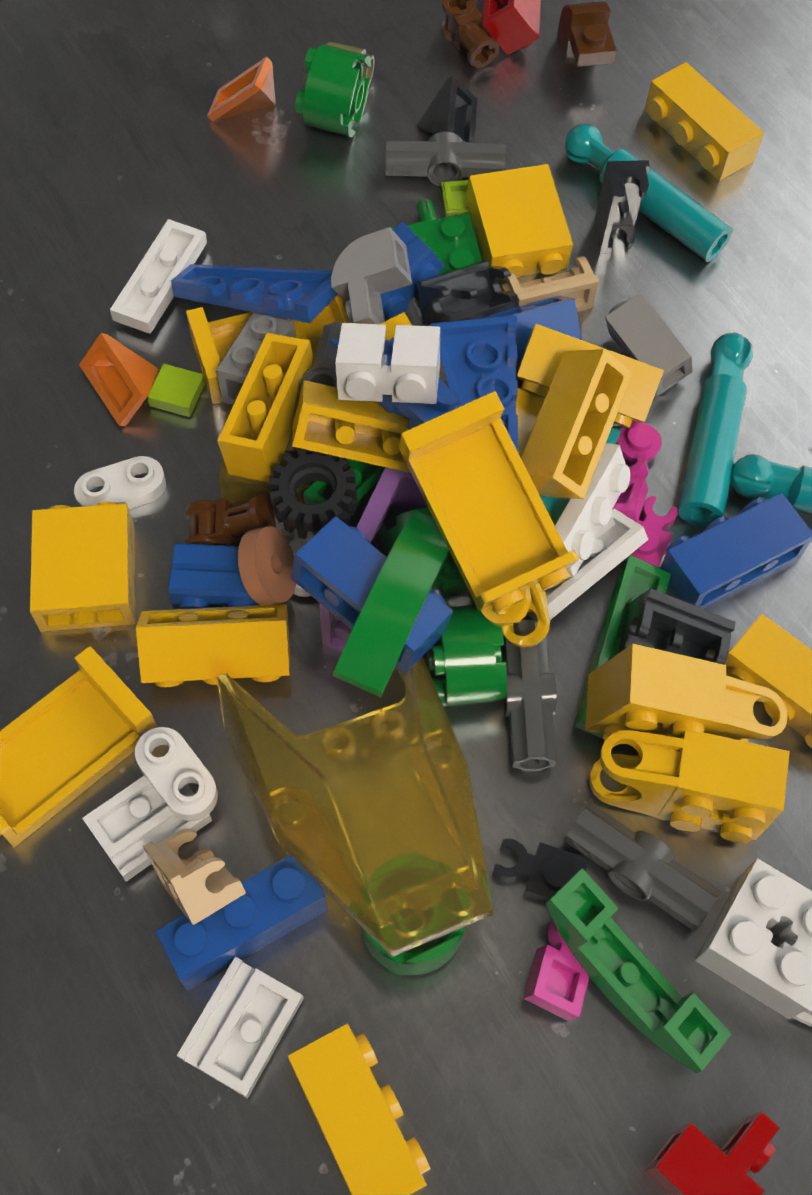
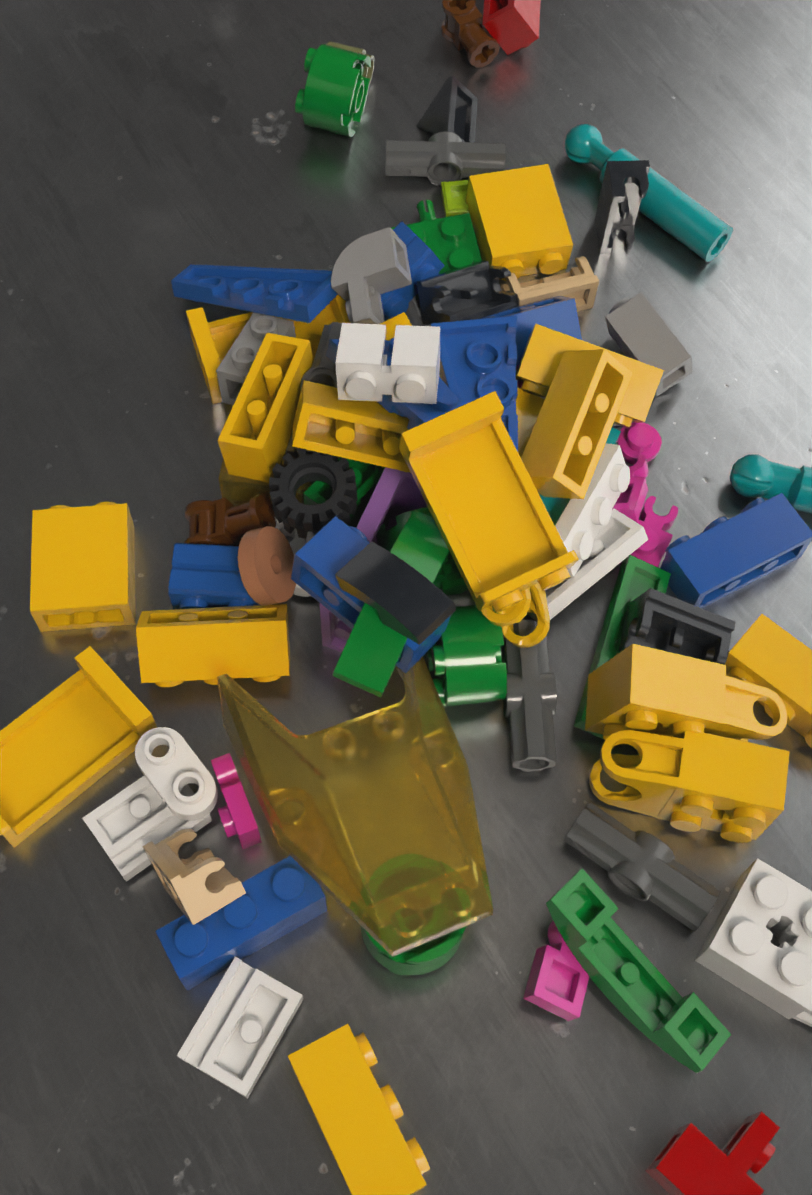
(118, 377): orange slope -> none
(120, 483): white plate -> none
(150, 285): white plate -> none
(176, 390): lime tile -> none
(237, 814): none -> dark pink plate
(245, 93): orange slope -> none
(397, 591): none -> black slope
(543, 872): black plate -> none
(585, 34): reddish brown brick -> none
(703, 121): yellow brick -> none
(716, 432): teal piece -> none

